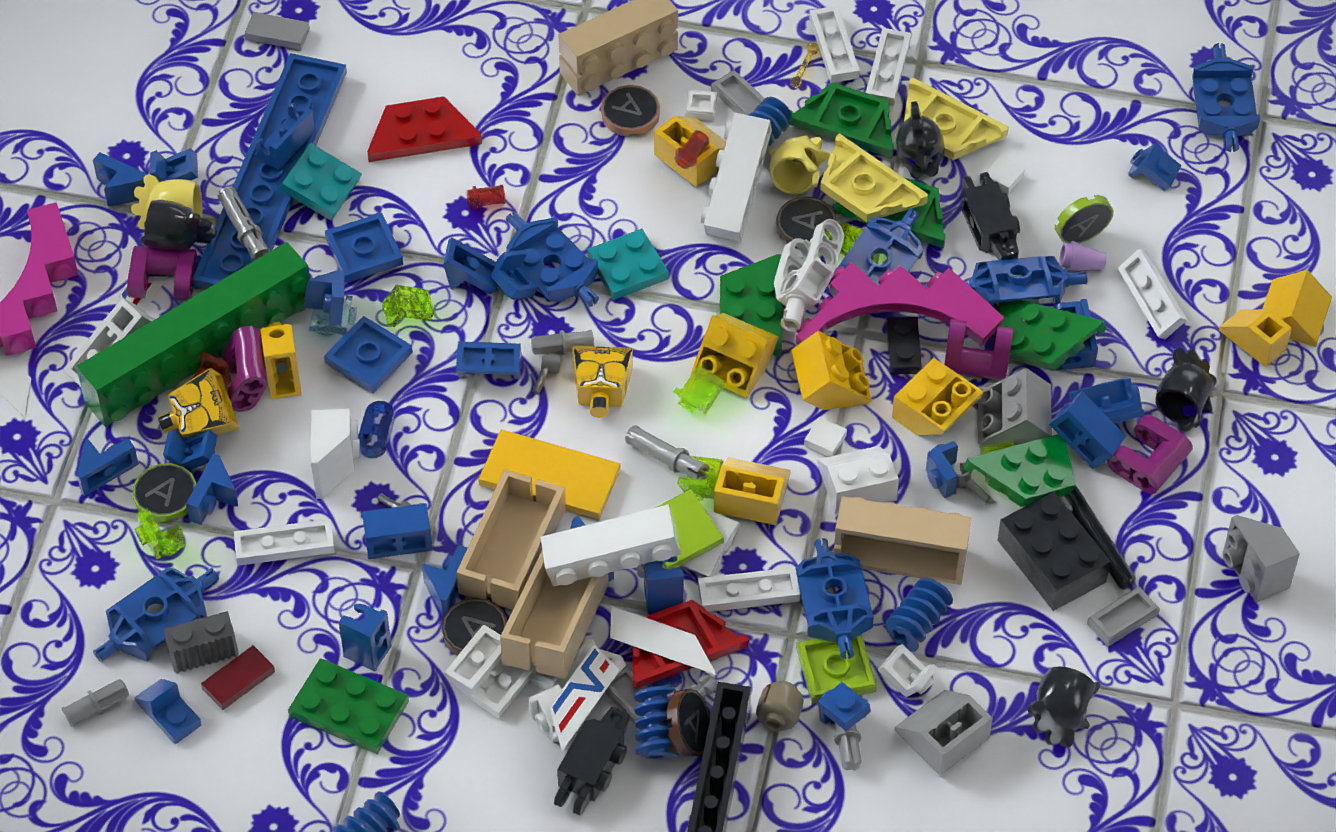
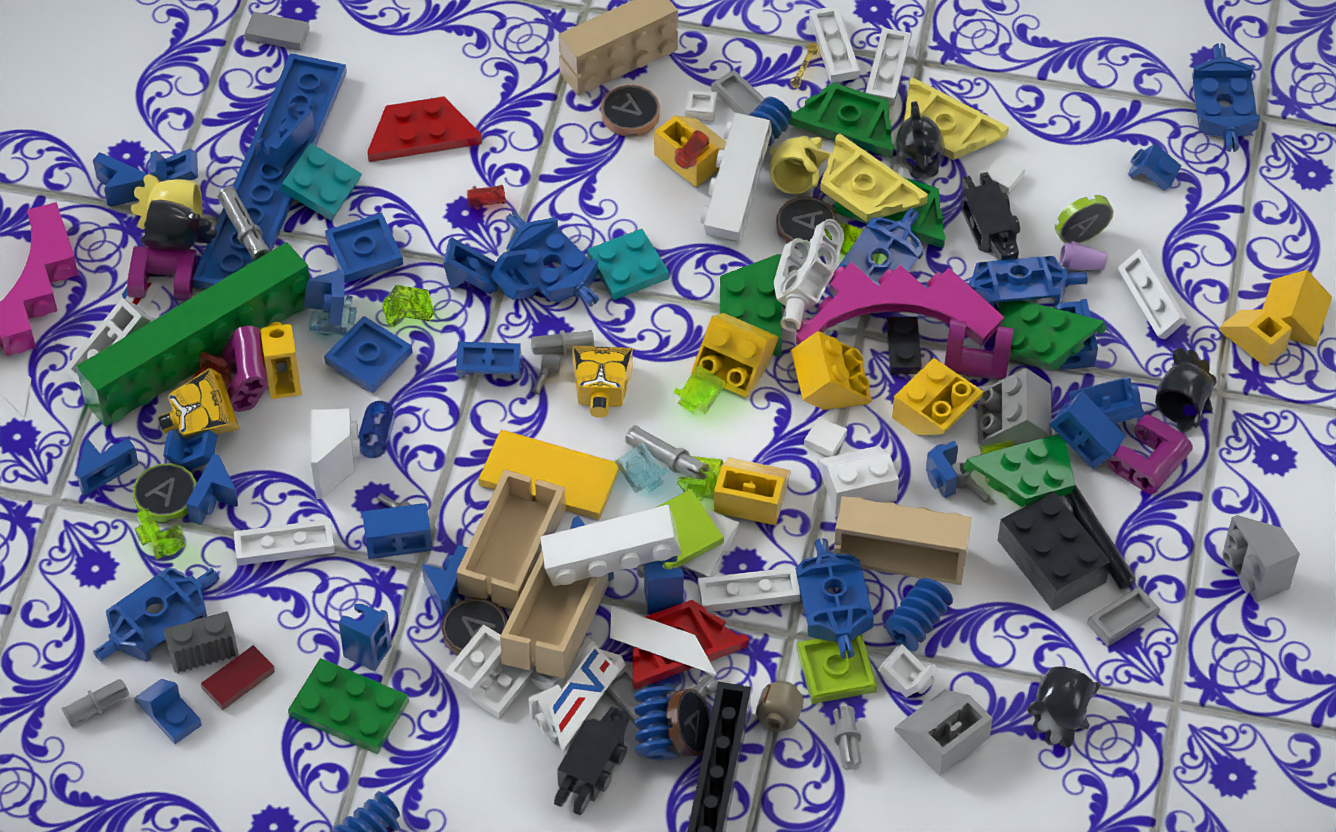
(641, 469): none -> clear light blue bracket
(842, 707): blue bracket -> none

